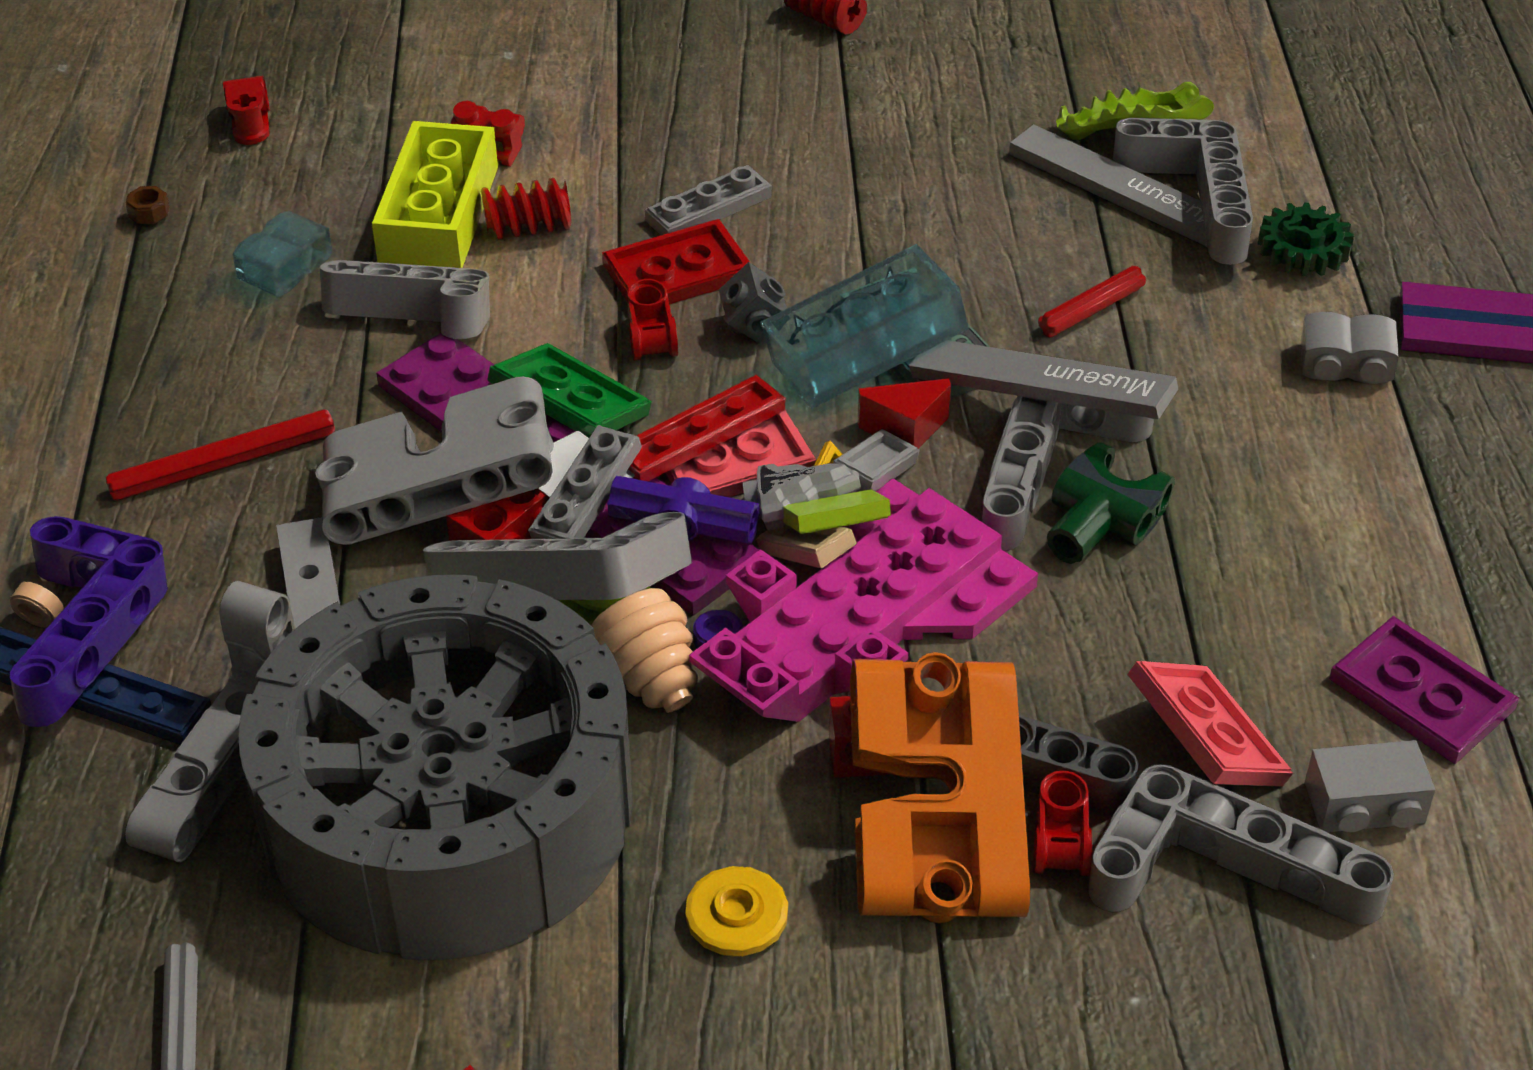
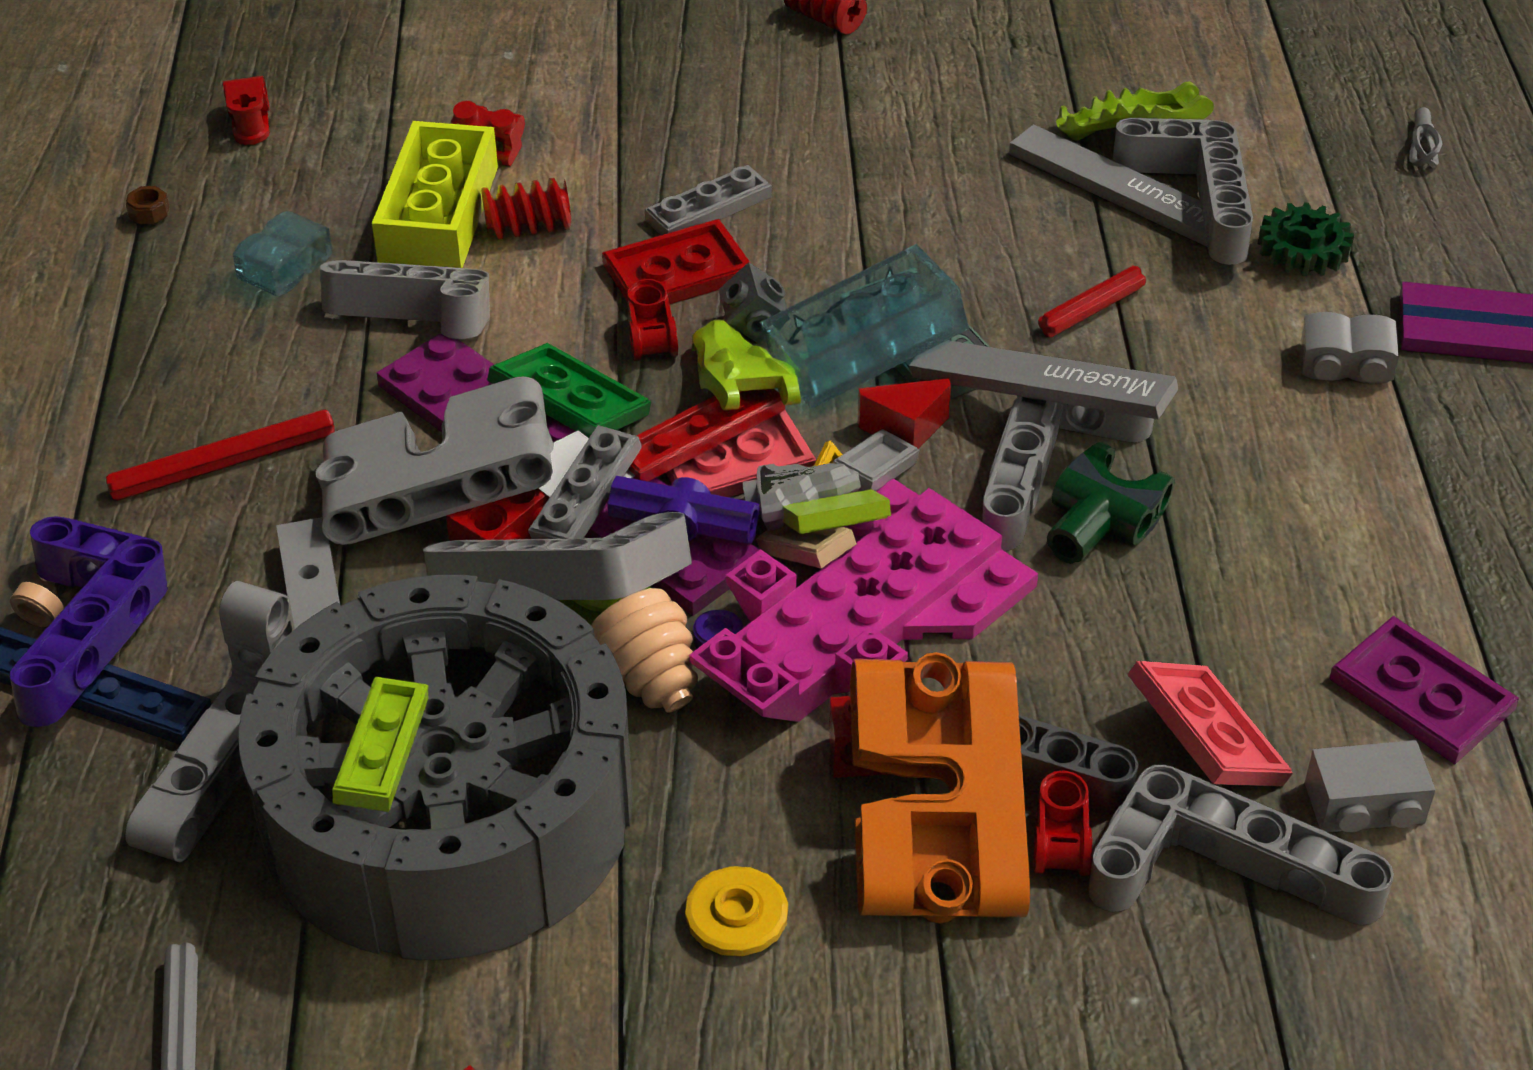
(380, 744): none -> lime tile
(734, 365): none -> lime animal
(1424, 132): none -> light grey piece

